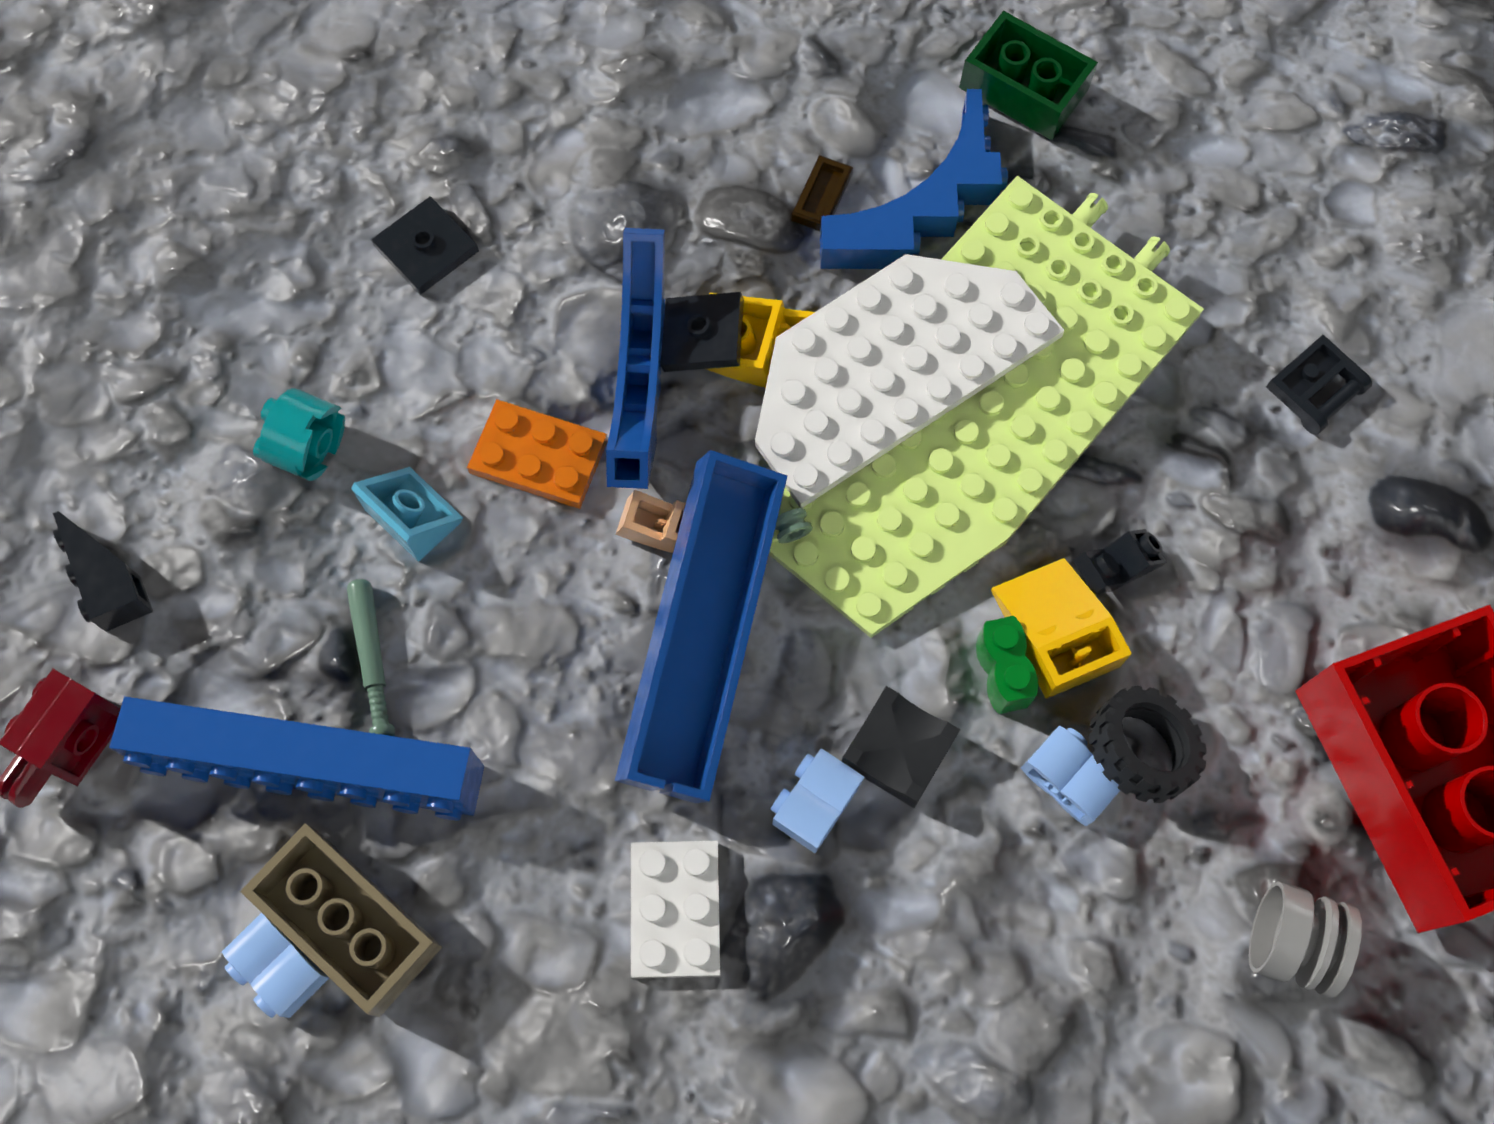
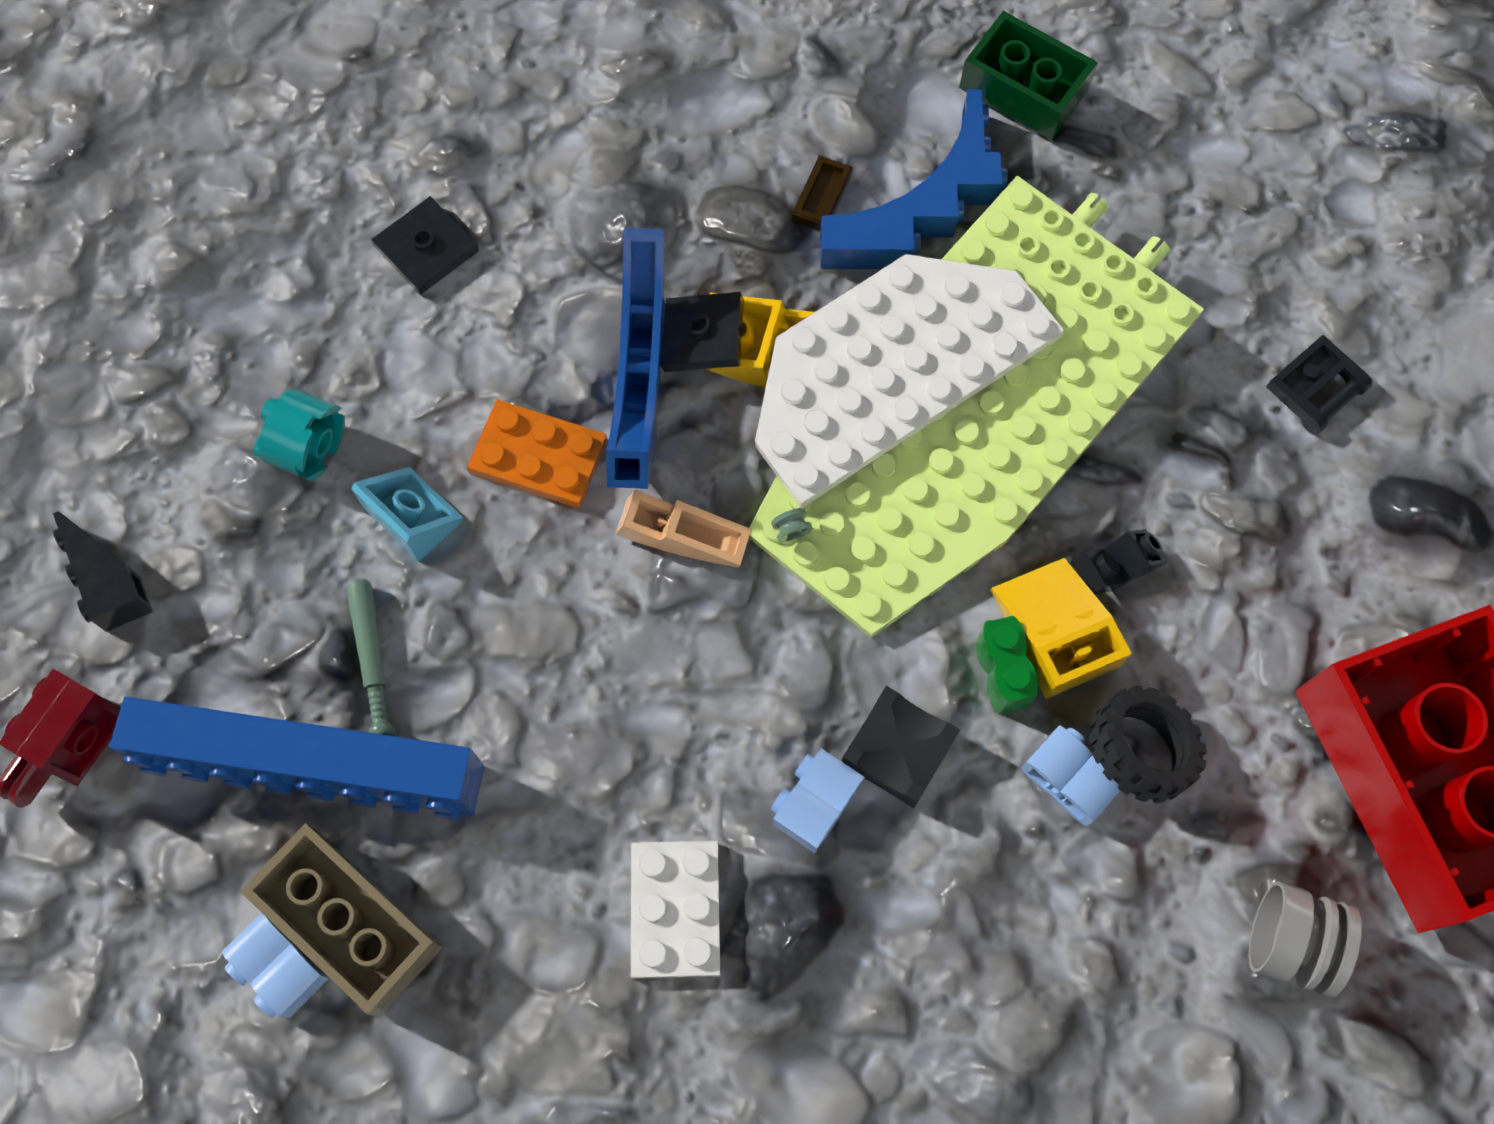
(702, 629): blue piece -> none

